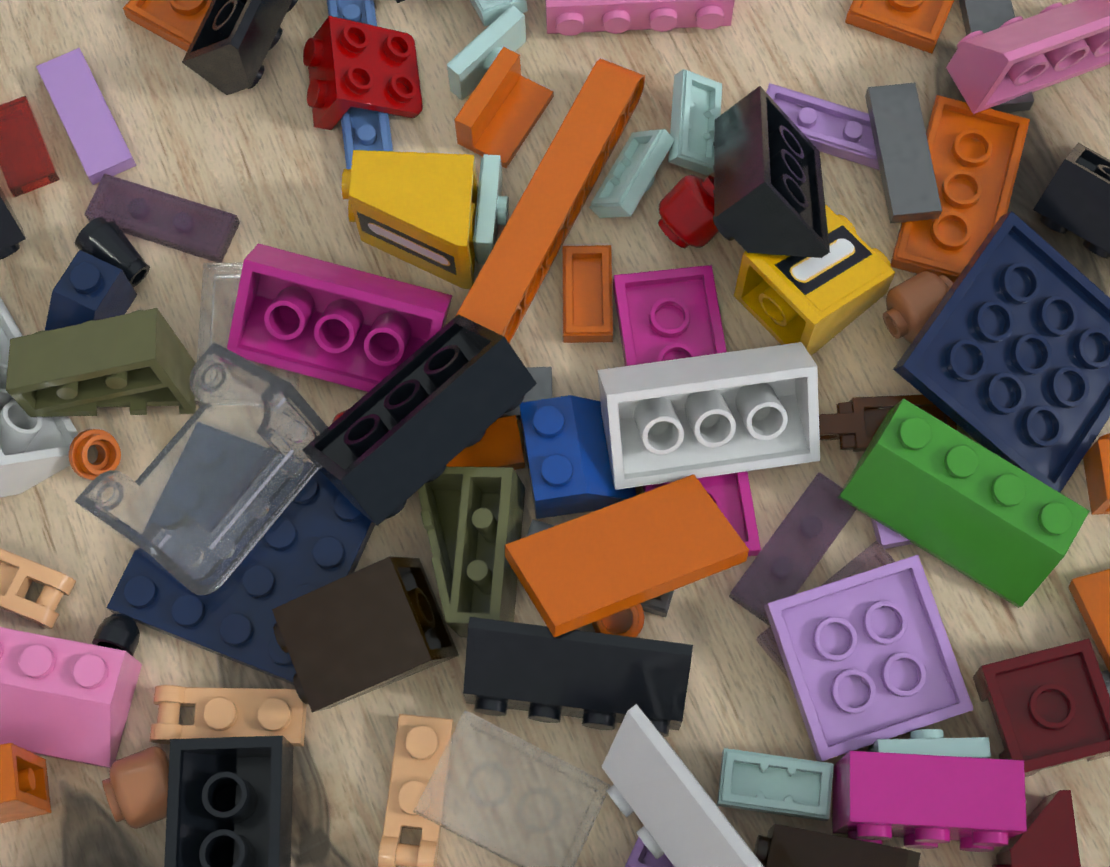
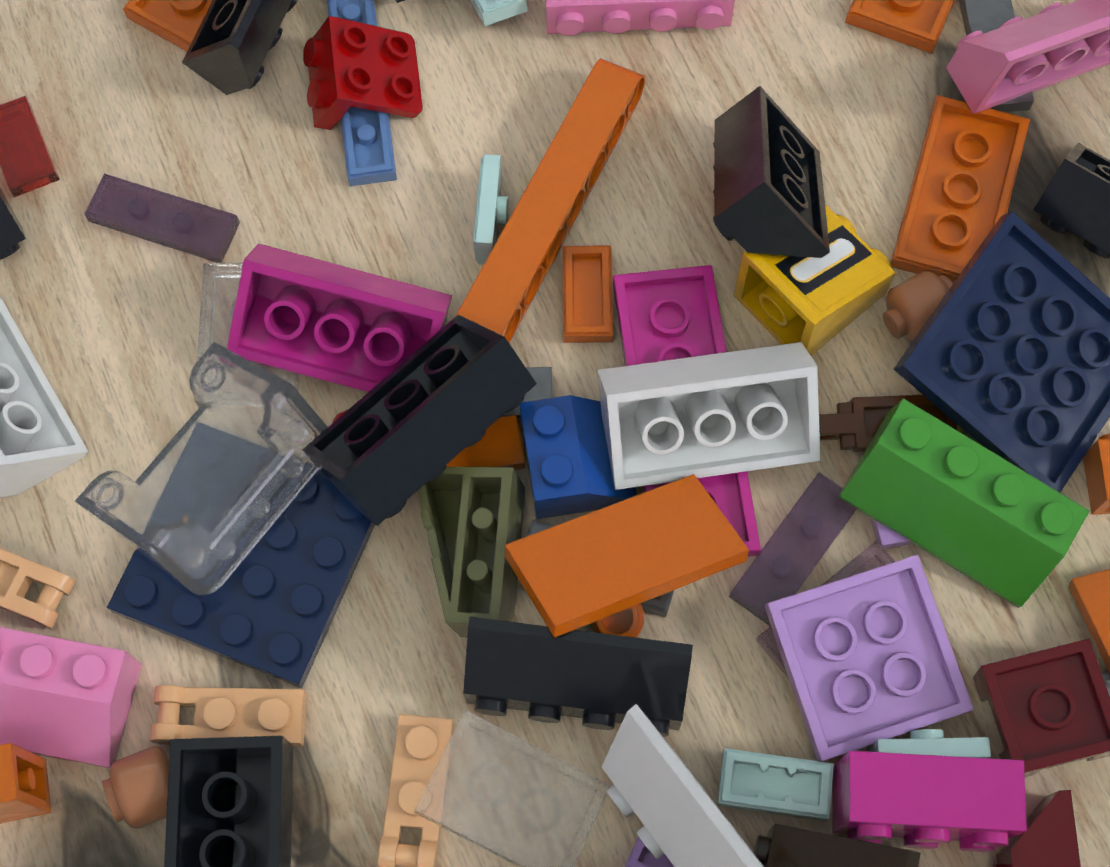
(85, 116): lavender tile -> none
(89, 292): dark blue slope -> none
(101, 363): olive wedge -> none
(108, 453): orange plate -> none
(111, 245): black cone -> none
(118, 633): black hinge -> none
(363, 632): dark brown slope -> none
(416, 208): yellow slope -> none
(475, 59): light aqua plate -> none
(501, 110): orange panel -> none
(631, 173): light aqua plate -> none
(689, 212): red head -> none
(693, 117): light aqua plate -> none
(829, 125): lavender tile -> none
(903, 153): flat silver tile -> none

